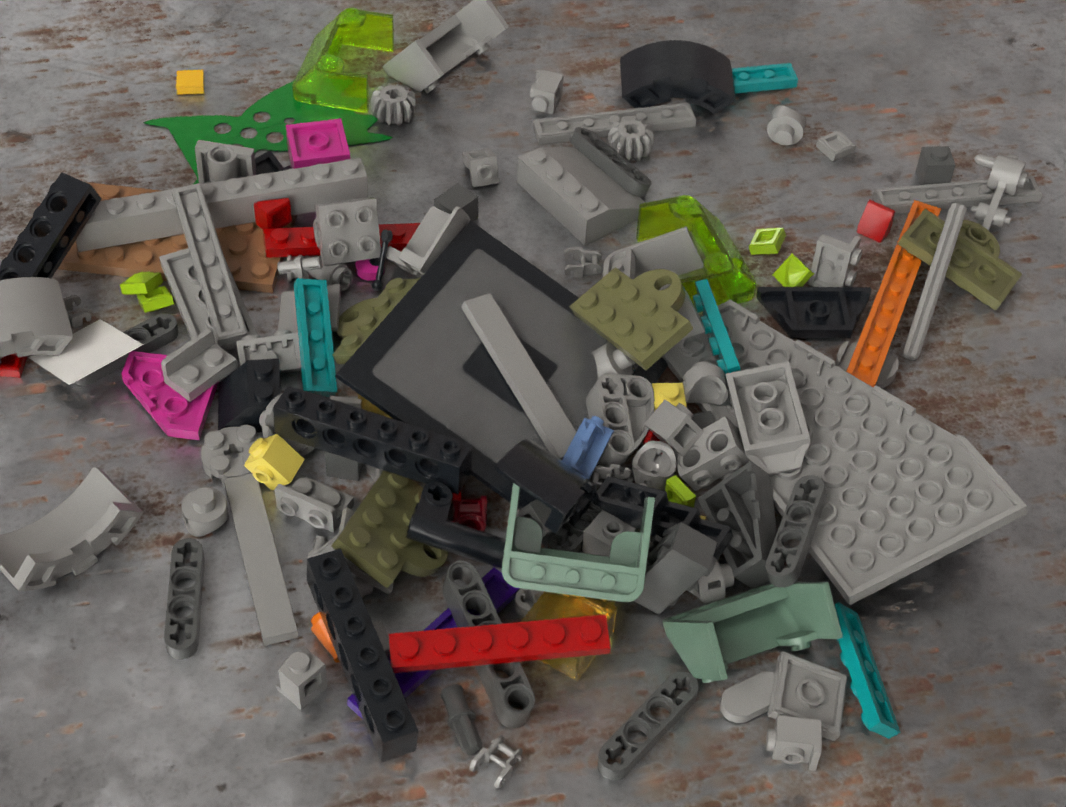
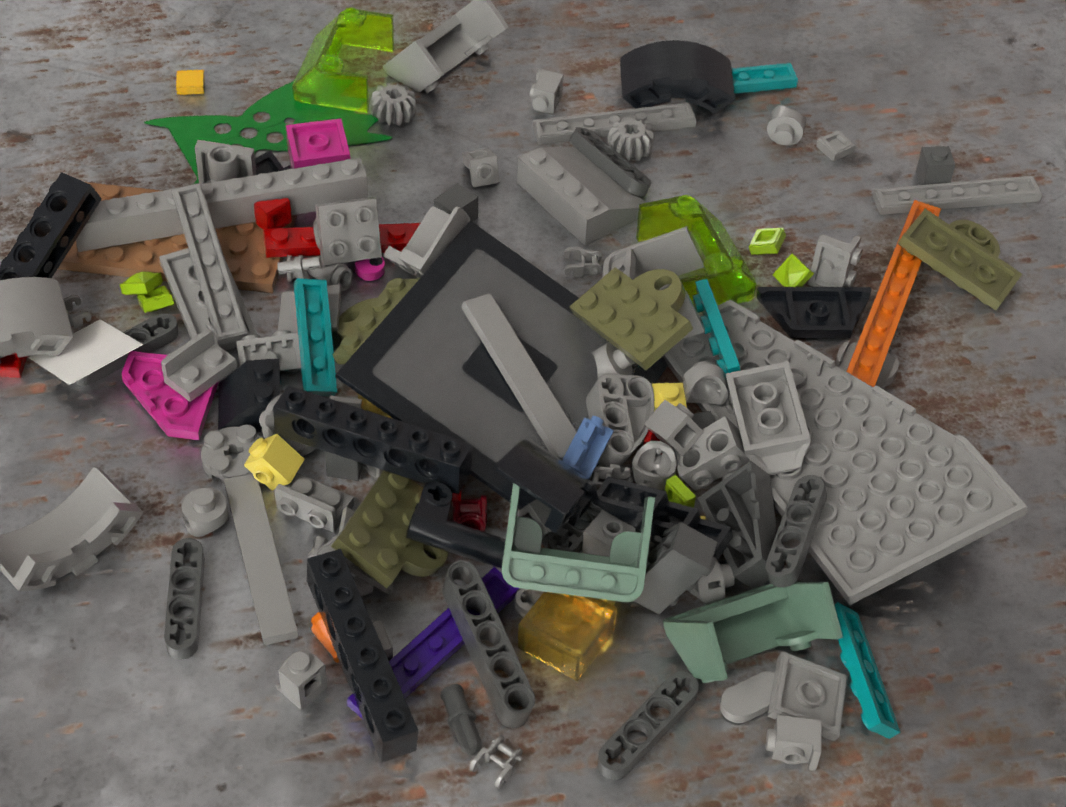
(386, 236): black hinge -> none
(499, 643): red plate -> none
(876, 221): red slope -> none
(934, 282): light grey axle -> none
(1005, 177): light grey piece -> none

